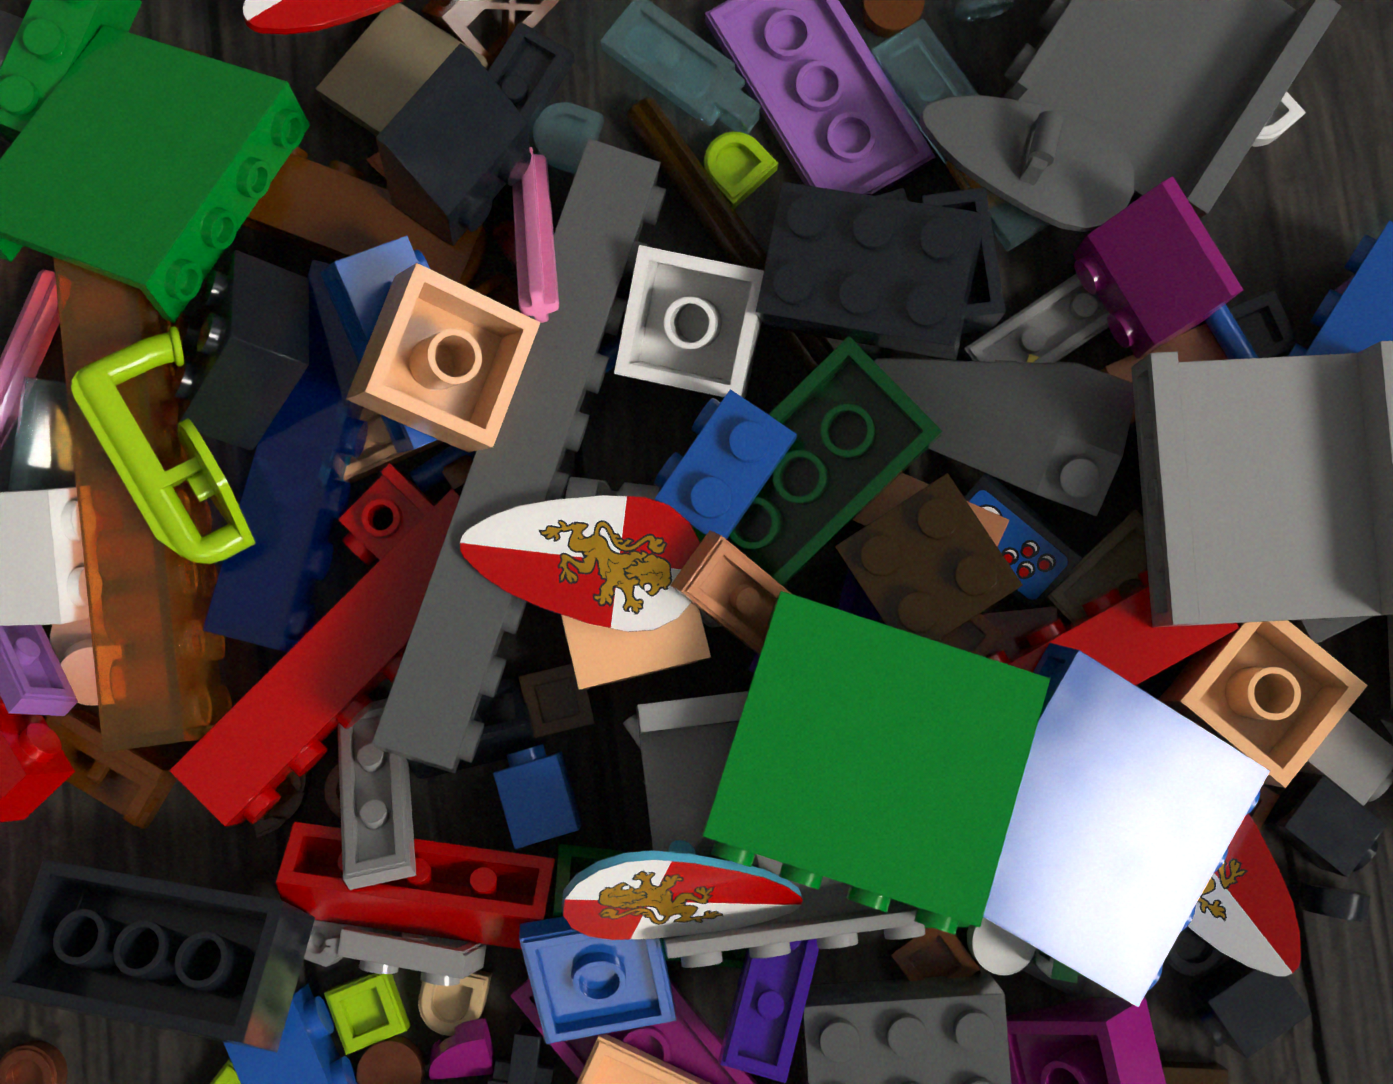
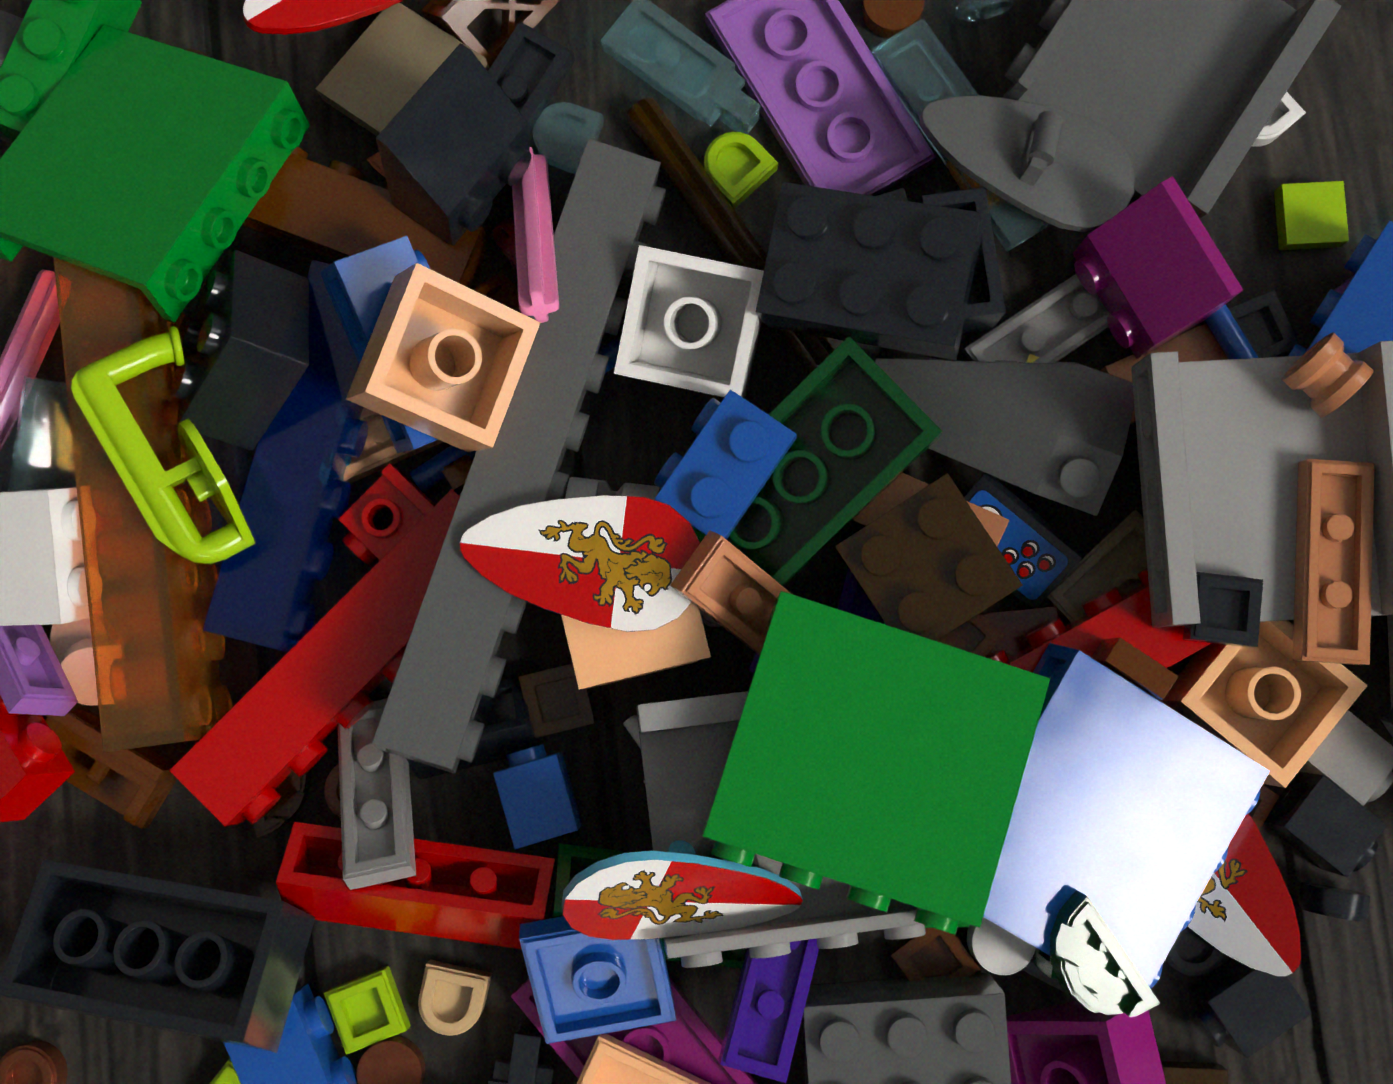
(385, 951): light grey hinge -> none
(465, 1053): magenta tile -> none
(1094, 964): none -> tile
(1135, 667): none -> reddish brown tile
(1227, 610): none -> black tile
(1311, 215): none -> lime tile
(1327, 375): none -> nougat wheel
(1333, 562): none -> nougat tile

